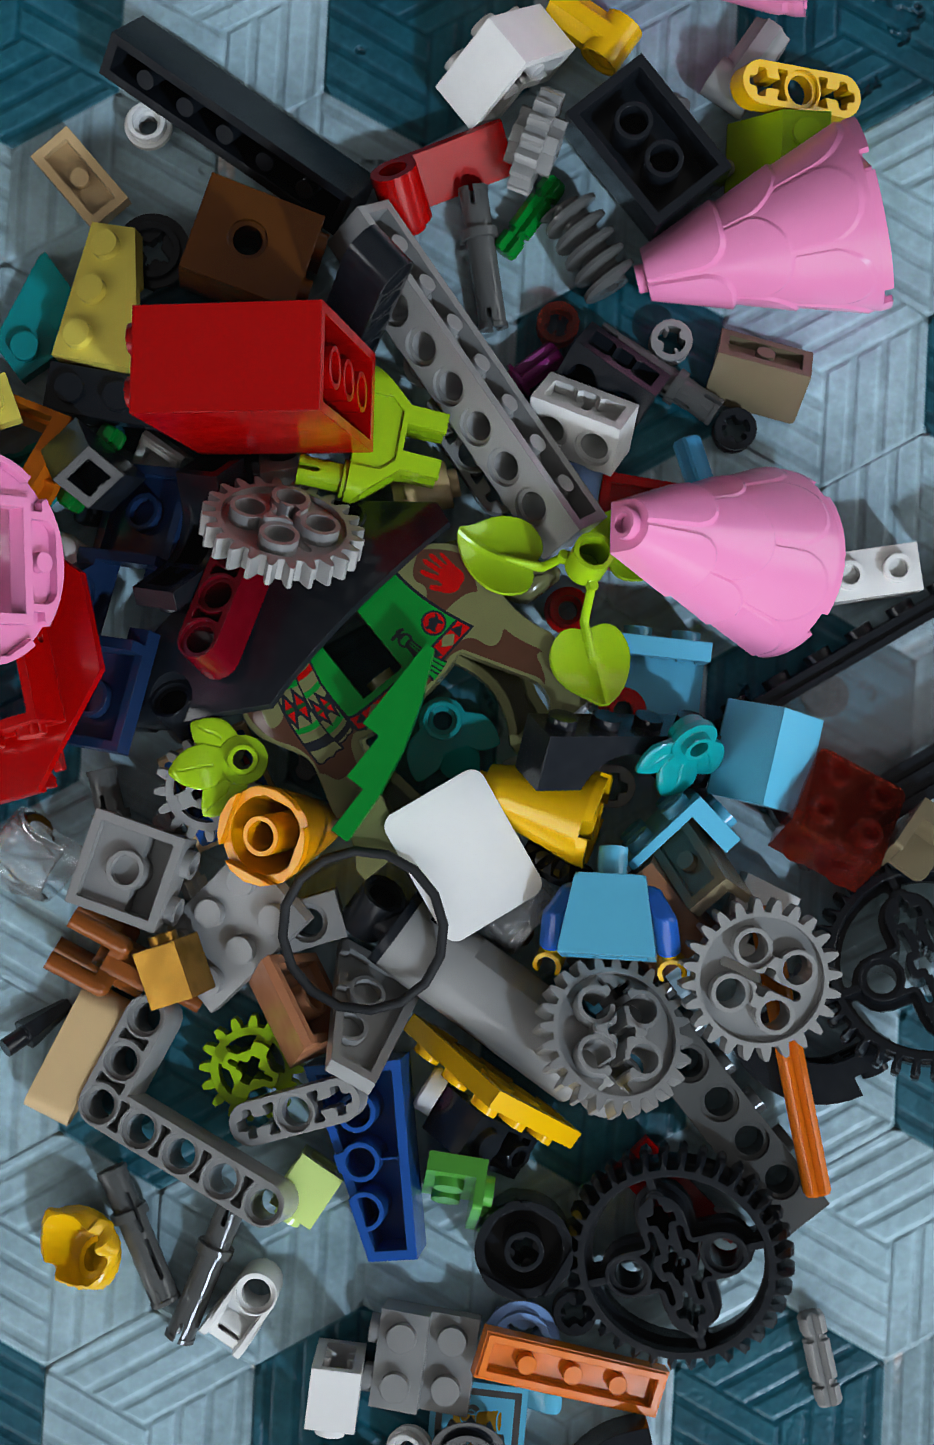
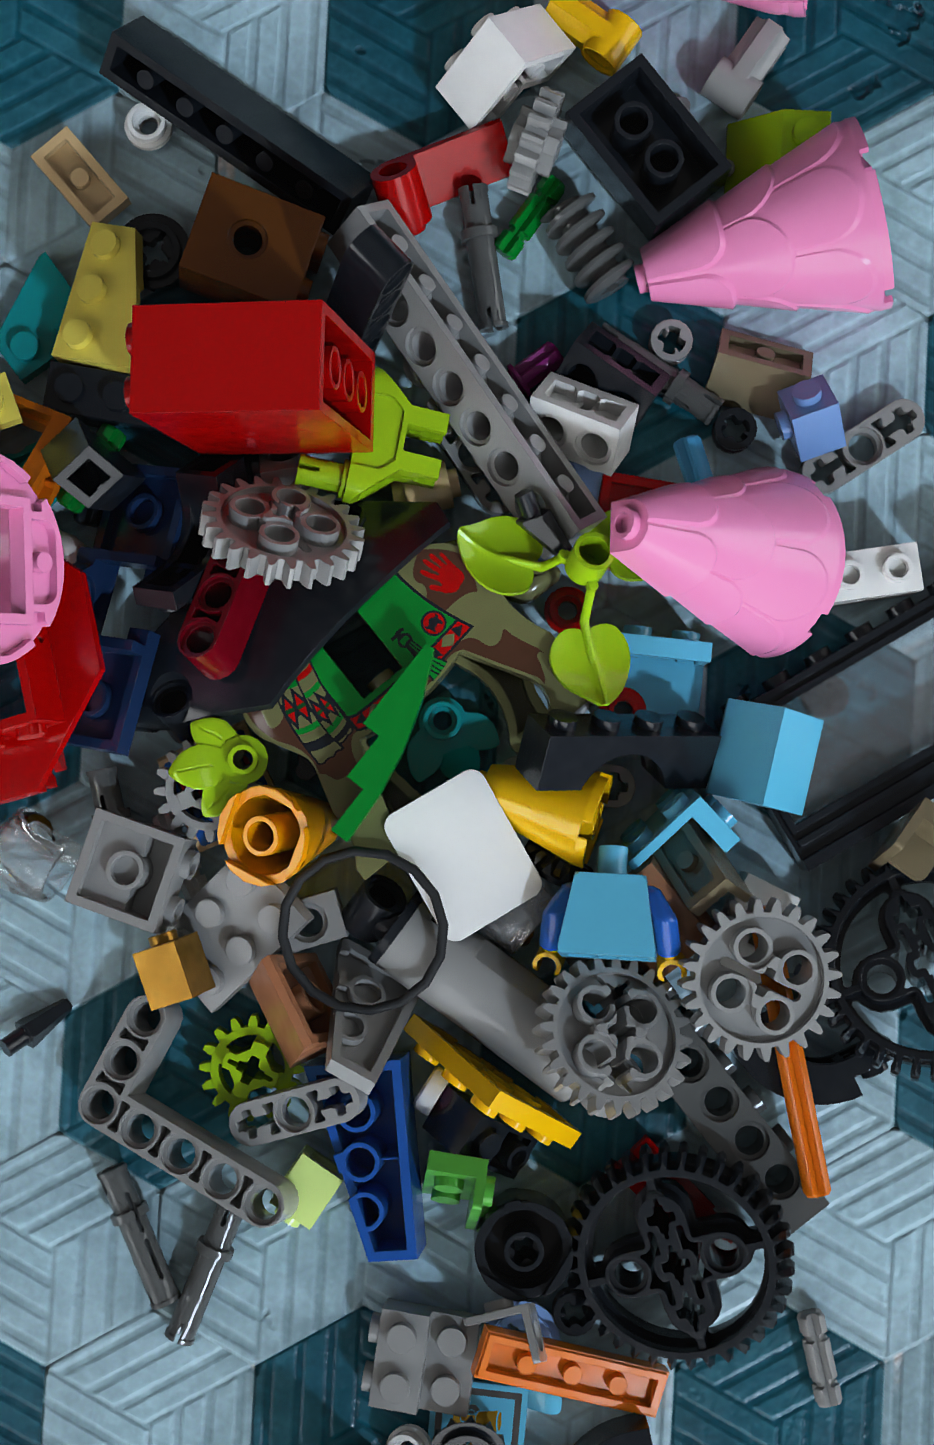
(75, 1054): tan beam -> none
(80, 1246): yellow hair -> none
(112, 962): dark orange plant -> none
(158, 451): slope -> none
(241, 1312): white piece -> none
(335, 1388): white brick -> none
(505, 1308): none -> light grey bracket
(540, 523): none -> black bar
(543, 320): clear red bush -> none
(687, 752): teal plate -> none
(810, 418): none -> medium blue brick
(813, 82): yellow beam -> none
(840, 821): clear red bracket -> none
(896, 441): none -> light grey beam

